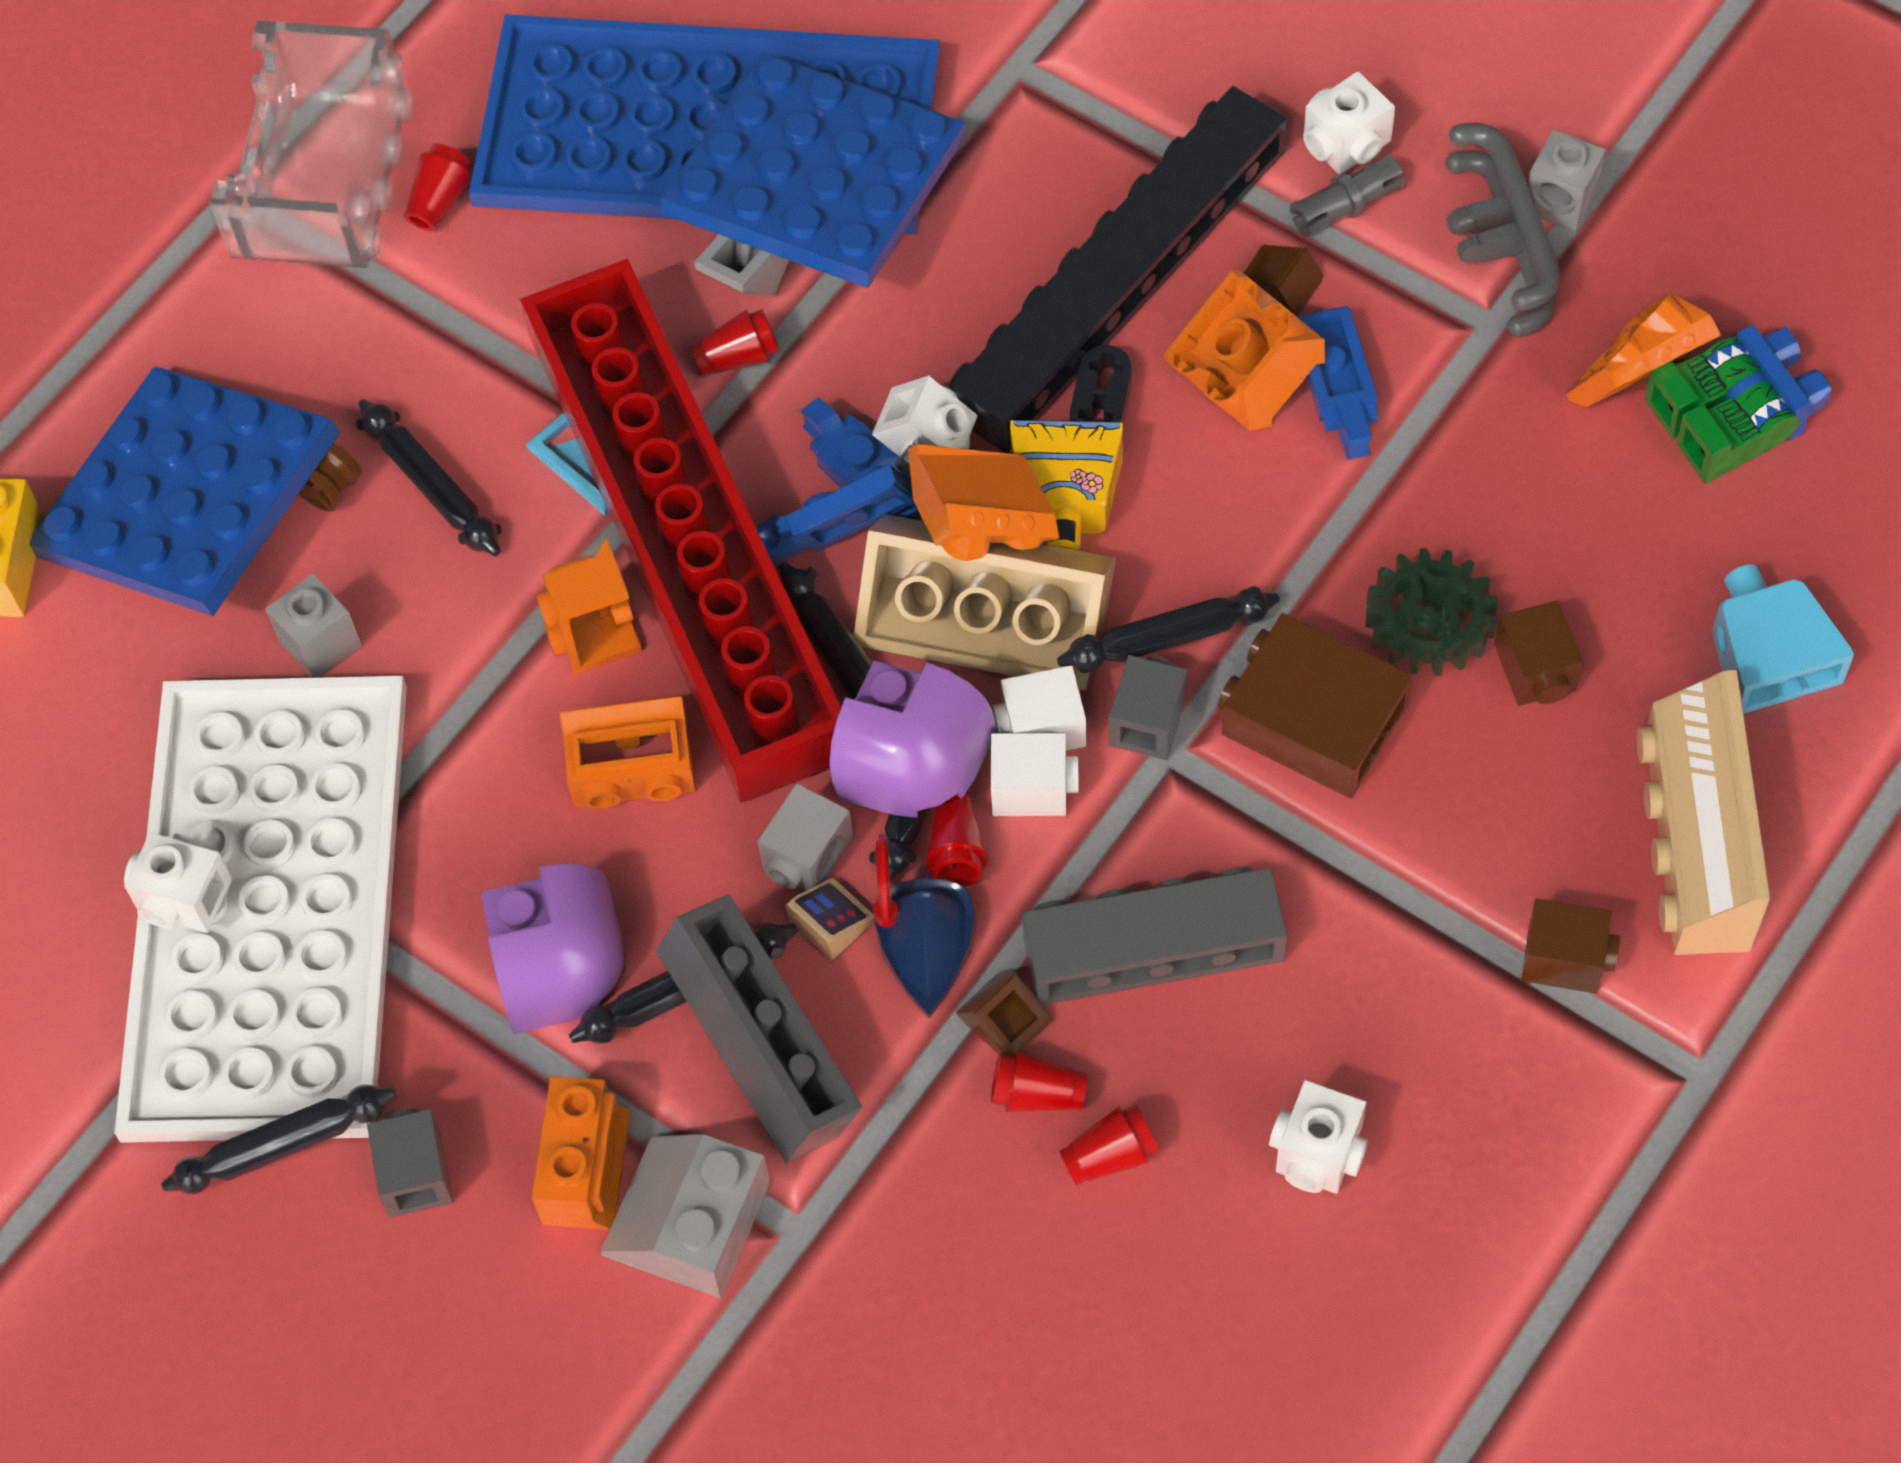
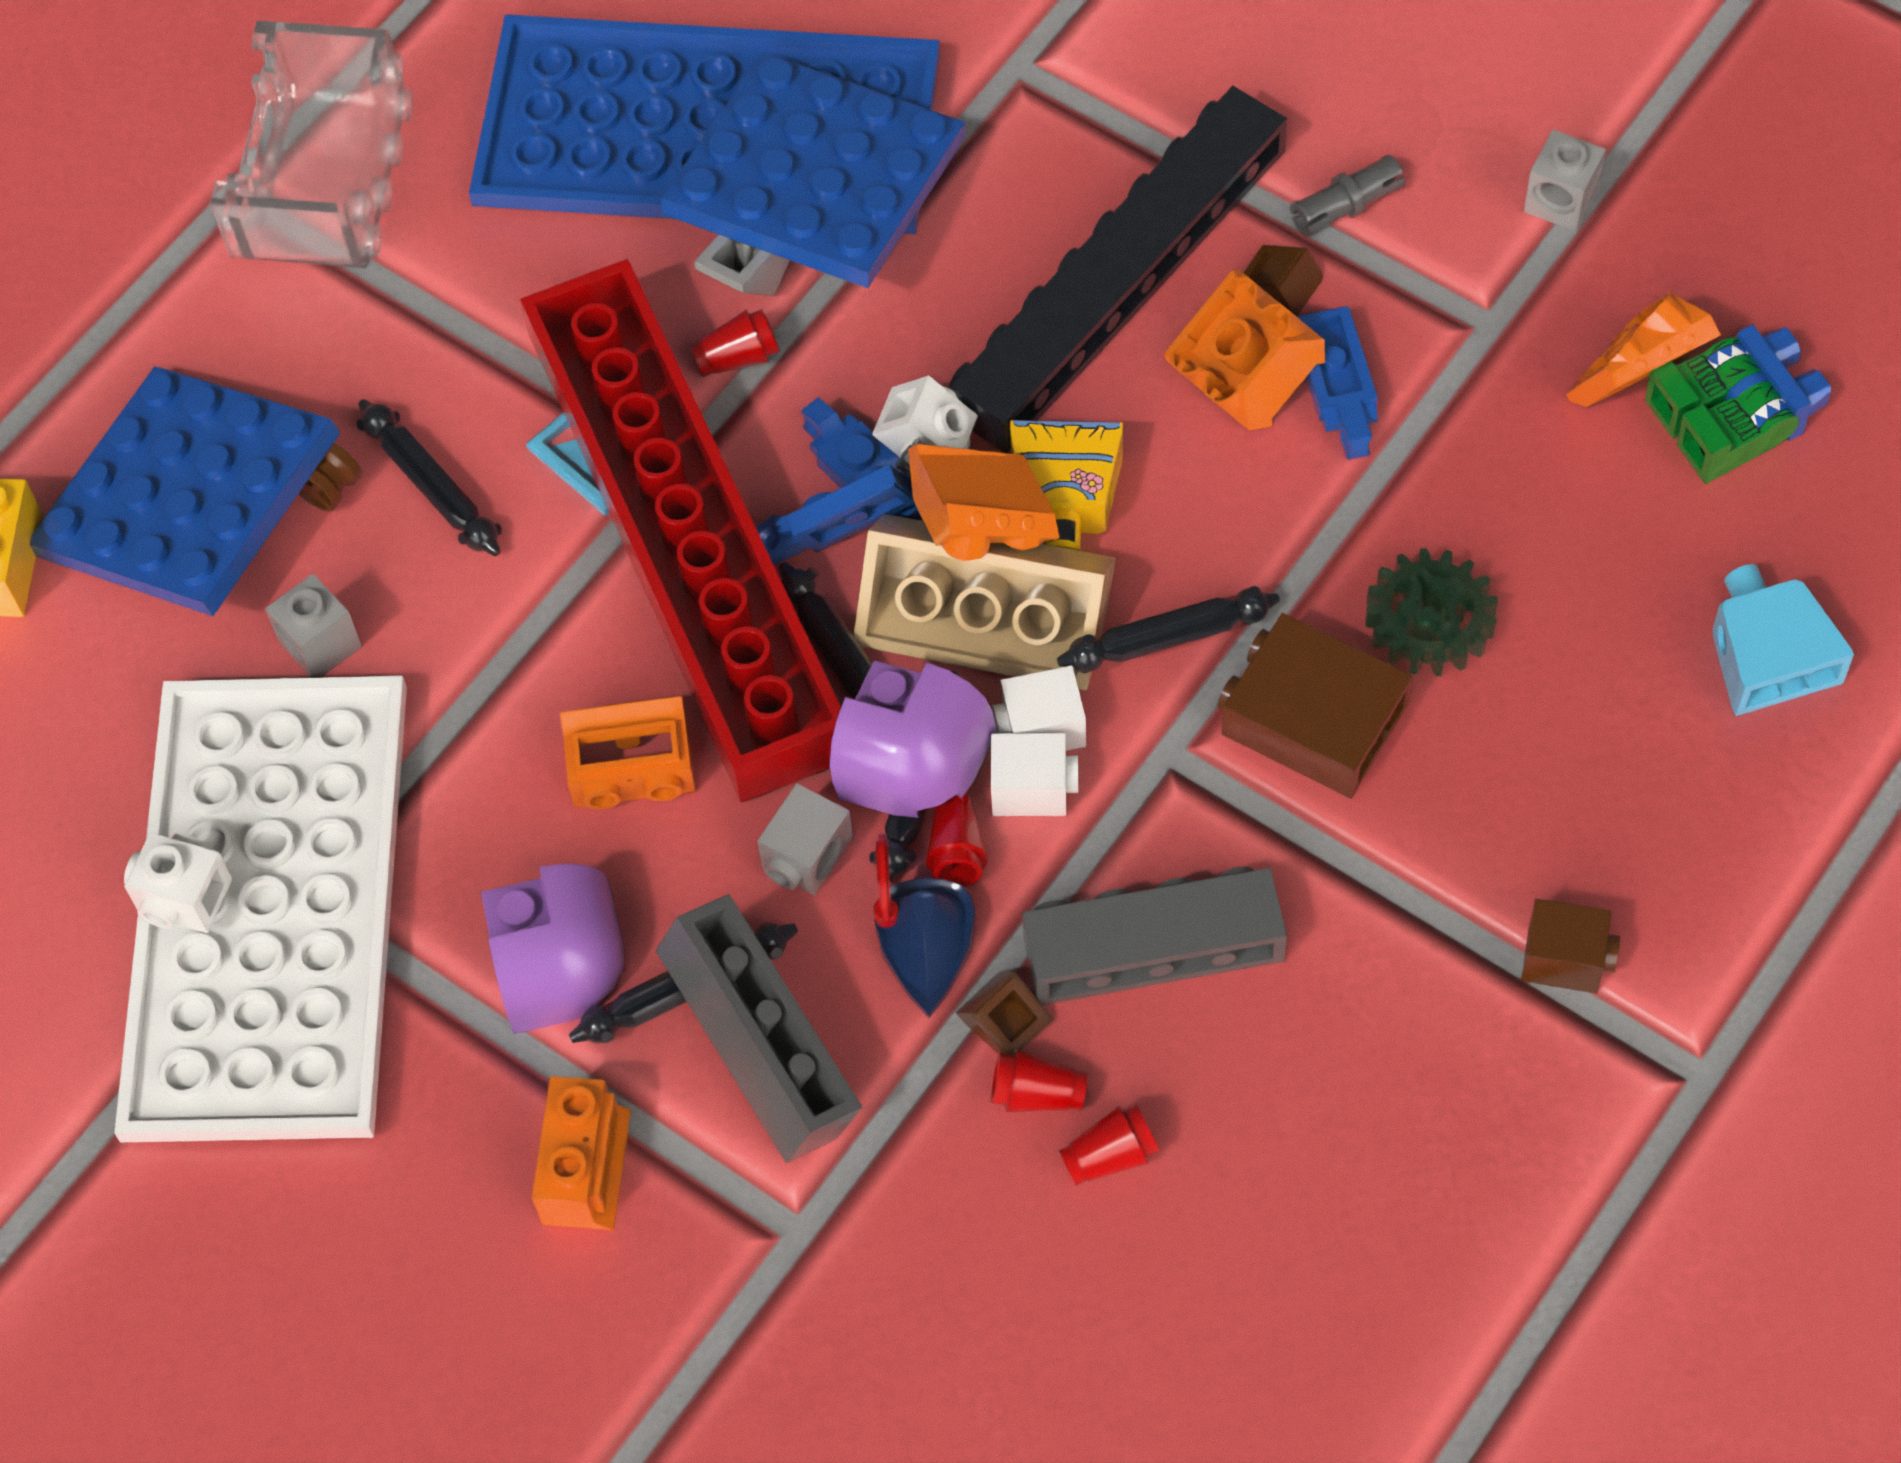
(278, 1139): black wheel -> none
(409, 1162): dark grey brick -> none
(437, 185): red cone -> none
(588, 612): orange window -> none
(689, 1210): light grey slope -> none
(829, 917): slope -> none
(1086, 390): black beam -> none
(1148, 706): dark grey brick -> none
(1320, 1139): white brick -> none
(1348, 123): white brick -> none
(1505, 223): dark grey piece -> none
(1538, 654): reddish brown brick -> none
(1704, 818): tan slope -> none

